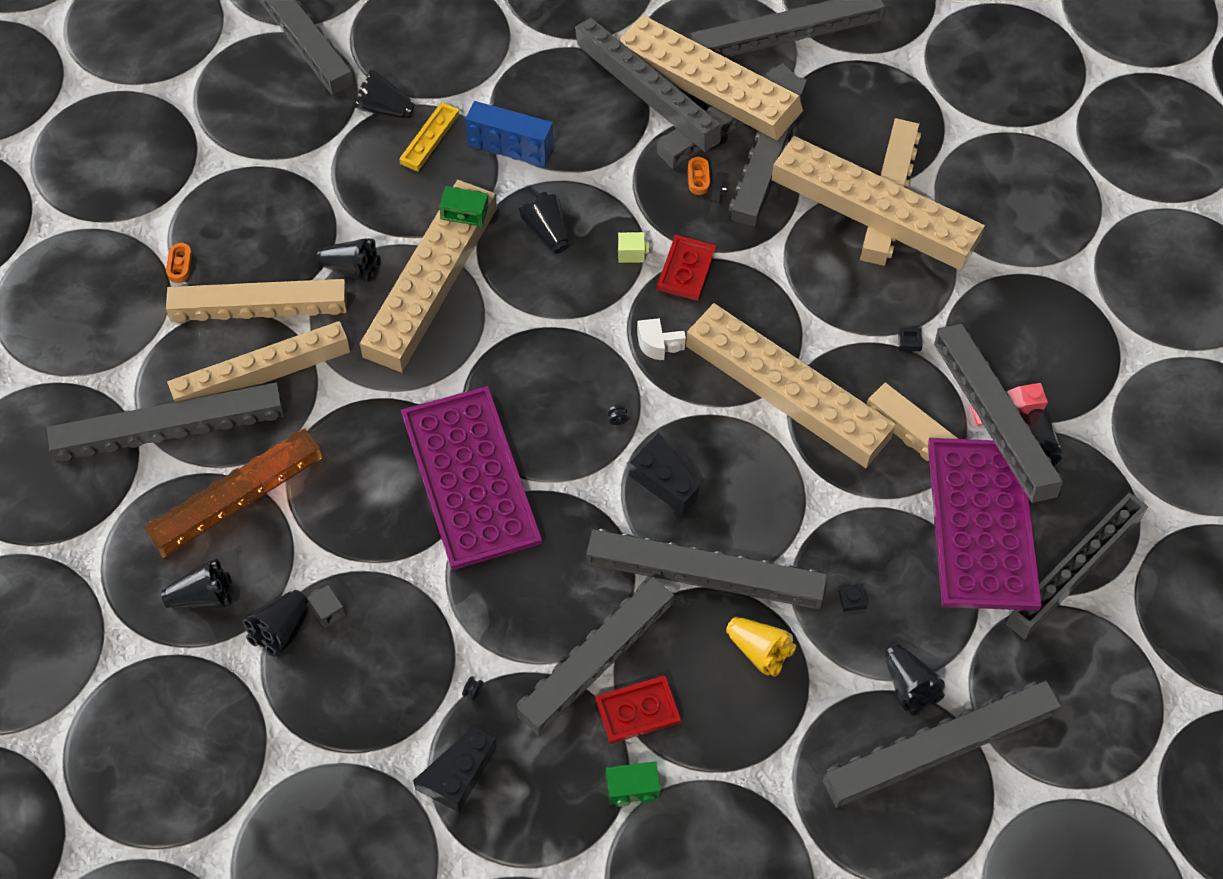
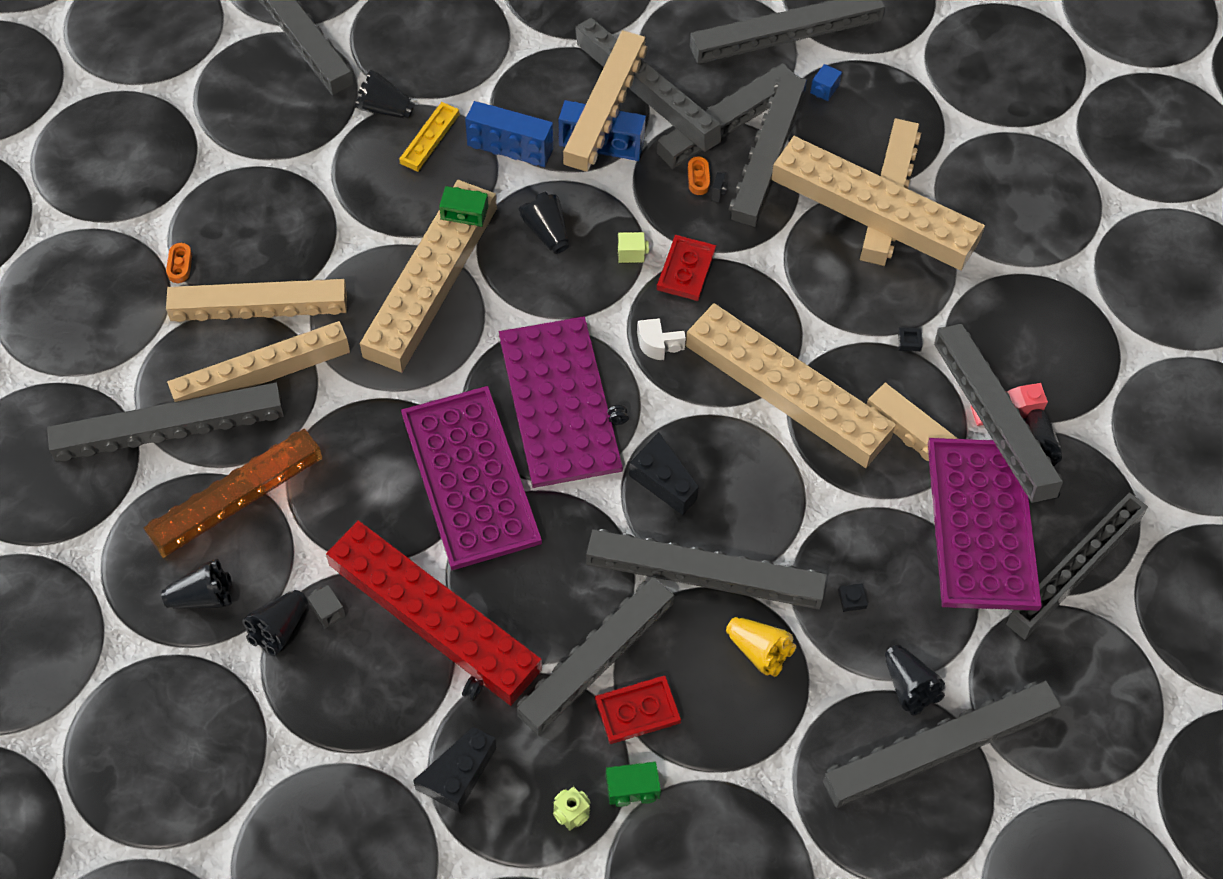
(352, 258): black cone -> none
(434, 612): none -> red brick
(559, 402): none -> magenta plate
(571, 816): none -> yellowish green brick
(605, 101): none -> tan brick
(623, 140): none -> blue brick
(714, 78): tan brick -> none
(826, 82): none -> blue brick

